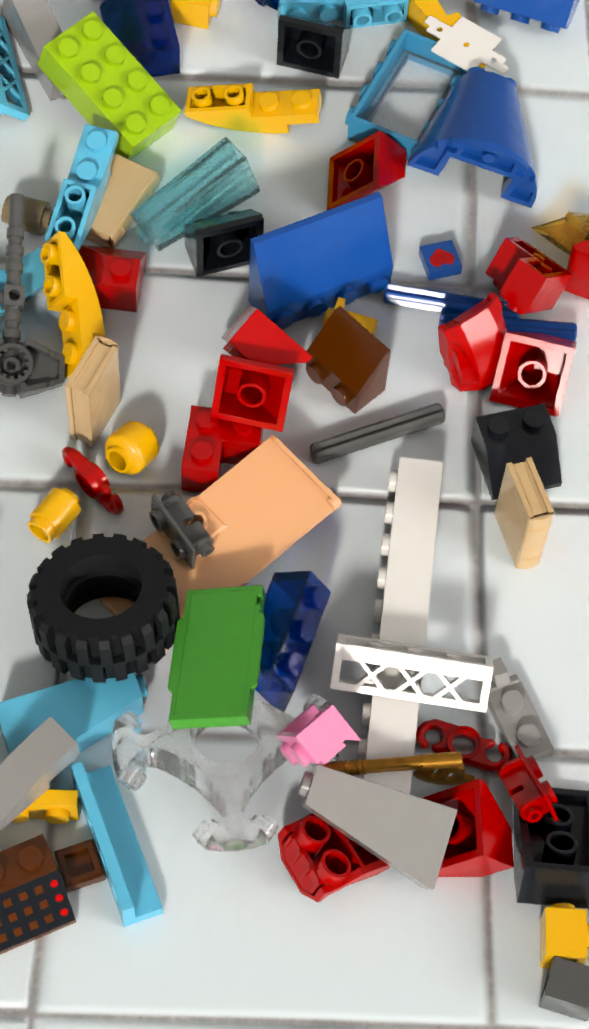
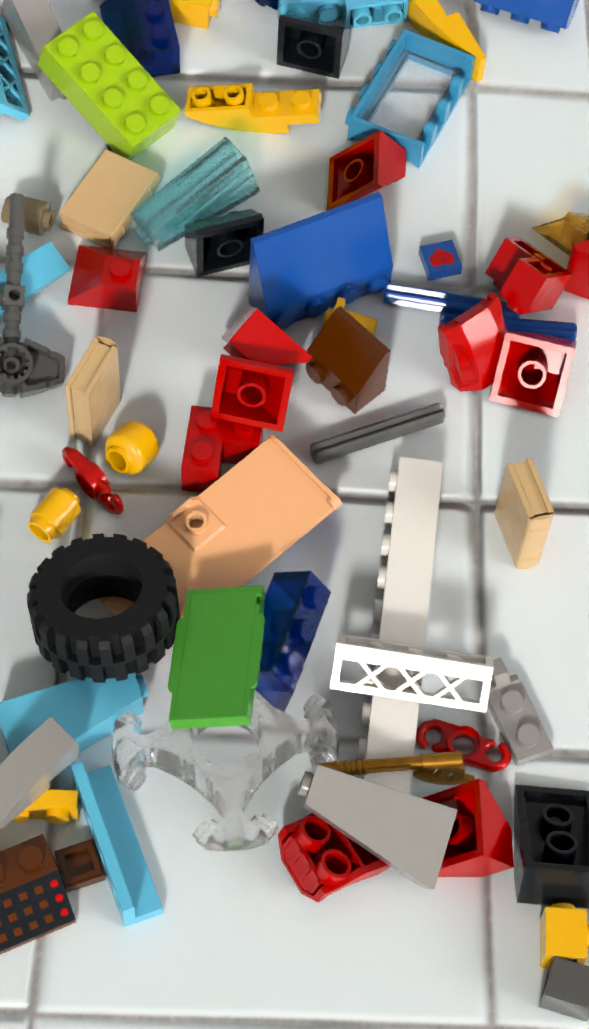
(73, 295): yellow slope -> none
(85, 186): medium azure slope -> none
(184, 540): dark grey hinge -> none
(315, 736): bright pink window -> none
(464, 31): white piece -> none
(484, 128): blue cone -> none
(513, 438): black slope -> none
(534, 797): red hinge -> none

